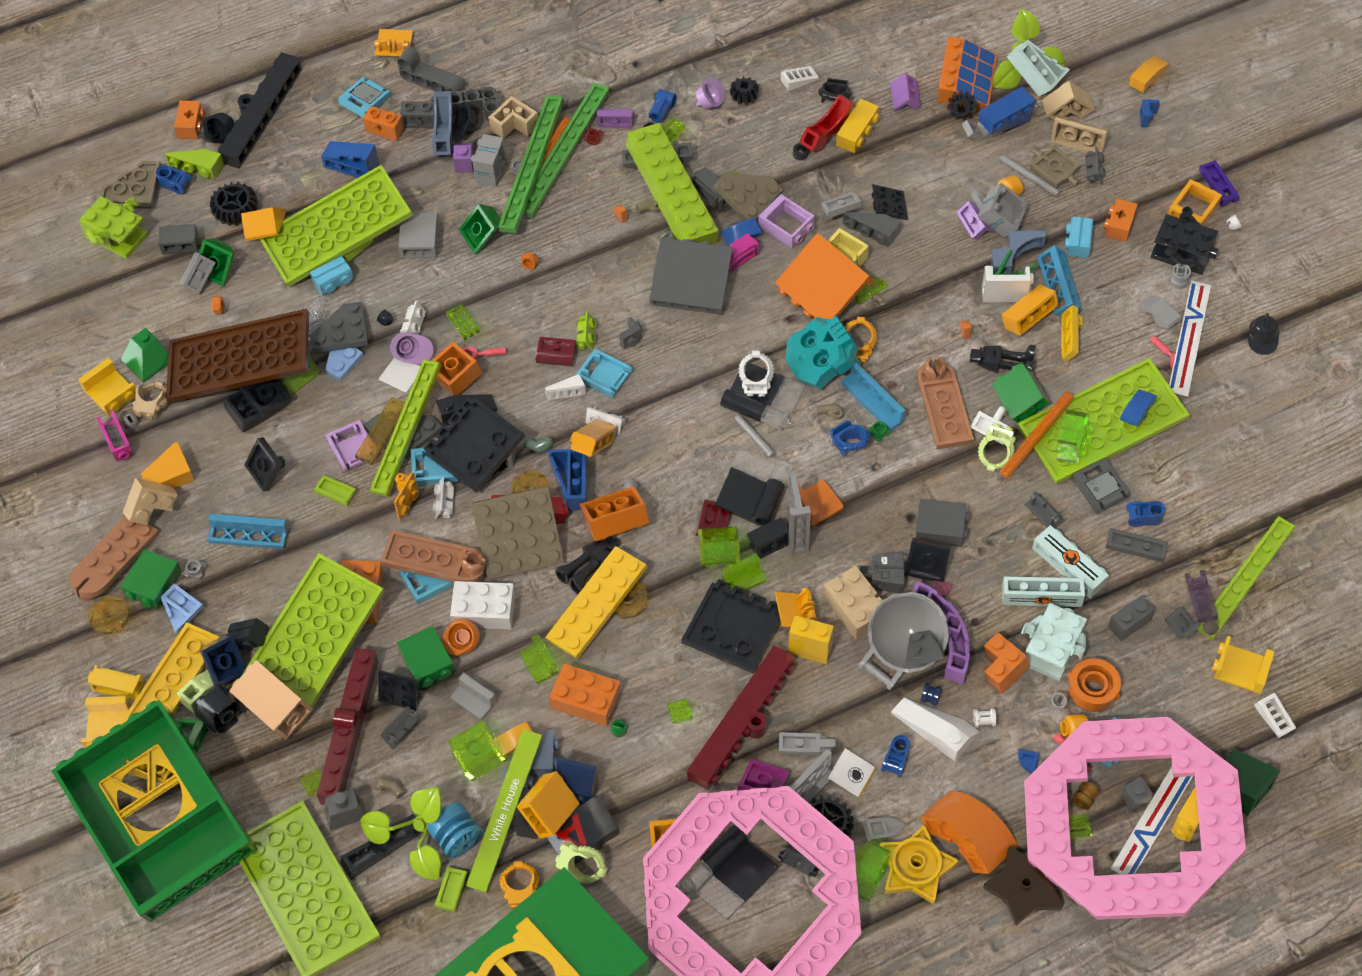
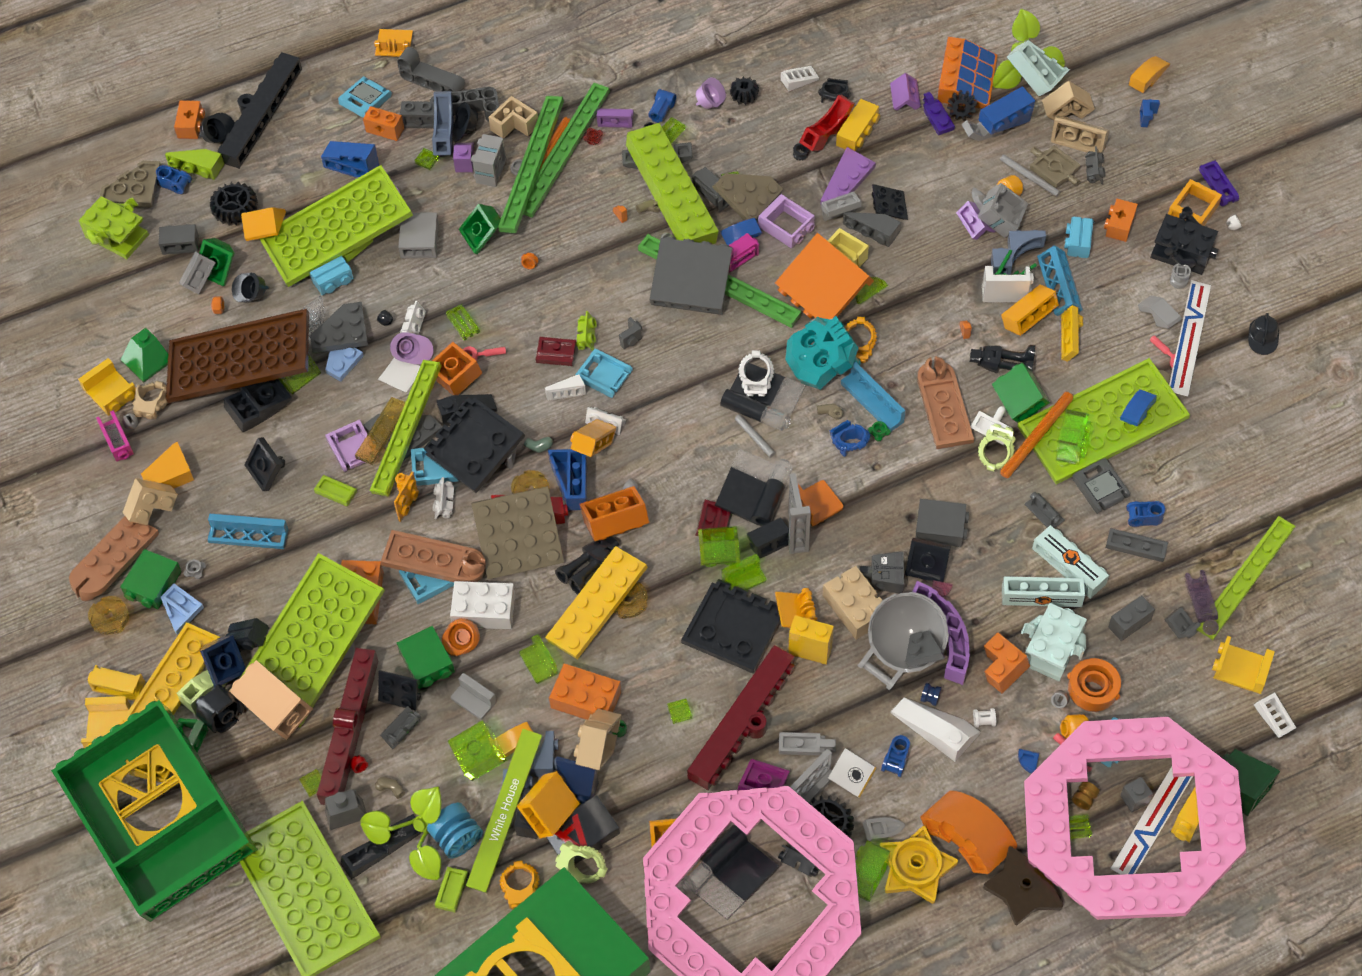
(248, 287): none -> black piece
(358, 764): none -> red hinge
(426, 159): none -> clear neon green tile
(595, 742): none -> tan piece
(740, 291): none -> bright green plate
(848, 175): none -> medium lavender wing
(937, 115): none -> dark purple hinge

